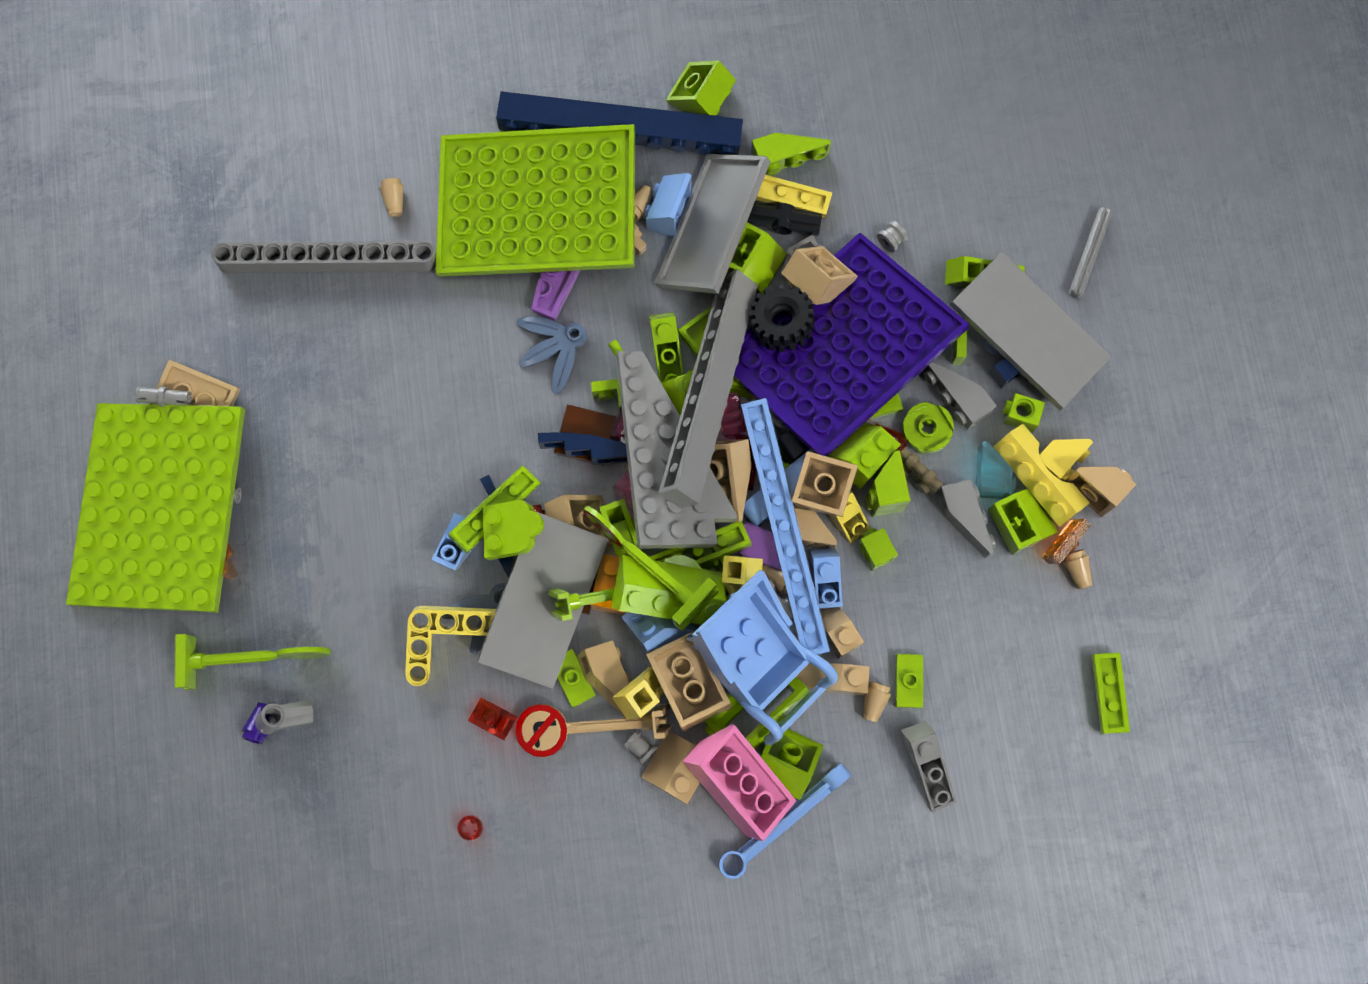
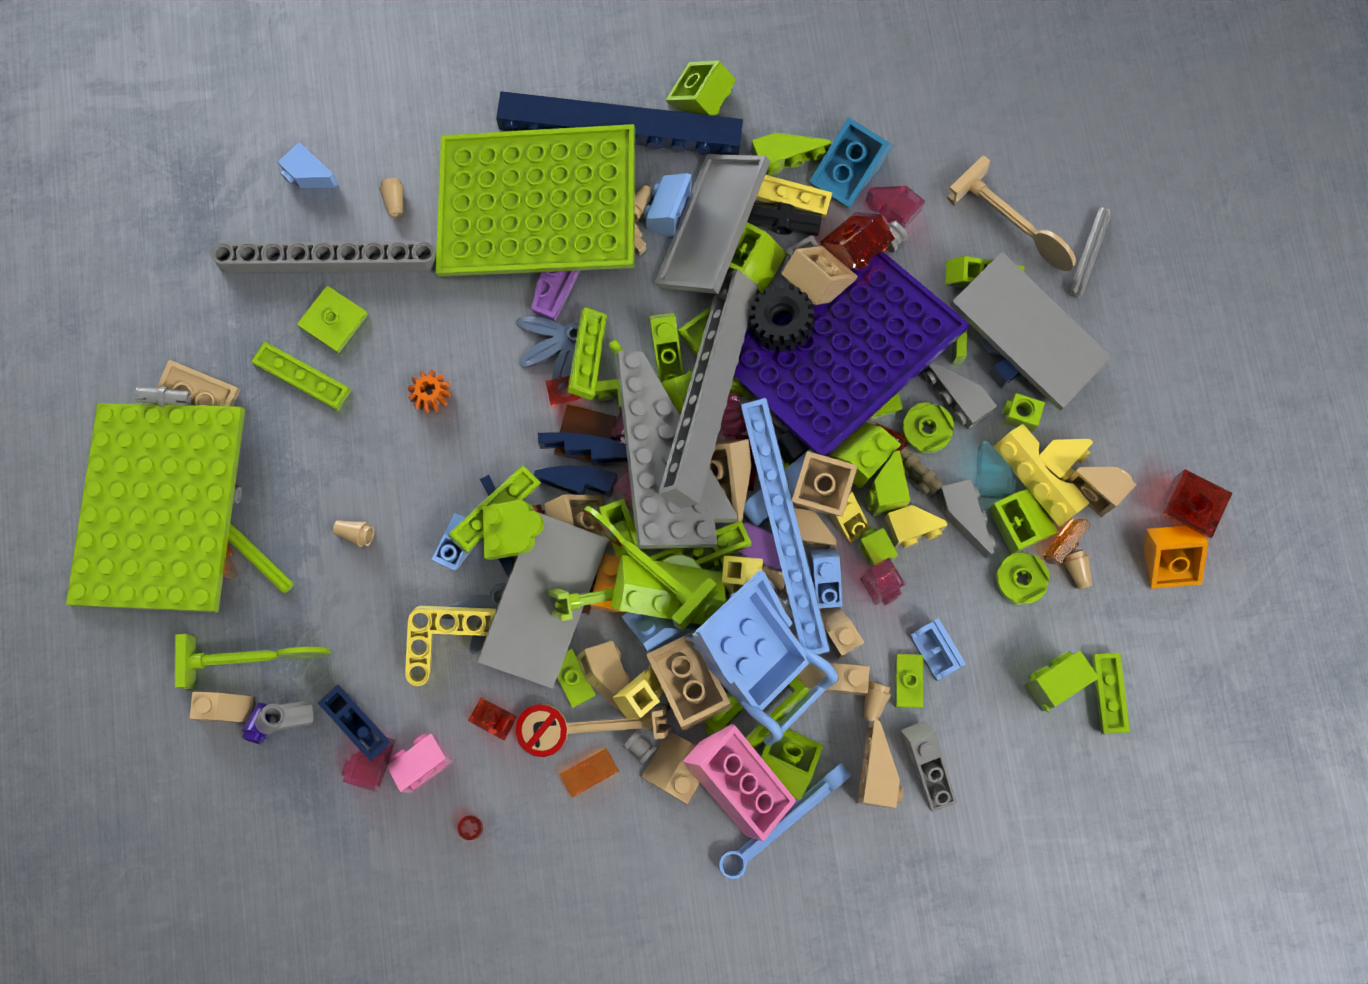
(221, 707): none -> tan slope
(259, 560): none -> lime axle
(301, 376): none -> lime tile
(305, 169): none -> light blue slope
(332, 319): none -> lime plate
(354, 722): none -> dark blue slope
(355, 532): none -> tan cone
(367, 774): none -> clear pink slope
(419, 393): none -> orange gear
(419, 763): none -> bright pink slope
(554, 396): none -> clear red brick
(578, 479): none -> dark blue slope
(587, 353): none -> lime tile
(589, 772): none -> clear orange plate
(851, 162): none -> dark azure slope
(859, 239): none -> clear red slope
(878, 774): none -> tan slope
(883, 582): none -> clear pink brick
(895, 203): none -> clear pink slope
(911, 524): none -> light yellow slope
(937, 649): none -> light blue hinge
(1017, 592): none -> lime plate
(1048, 244): none -> tan piece
(1062, 680): none -> lime brick
(1175, 556): none -> light orange slope
(1196, 503): none -> clear red slope

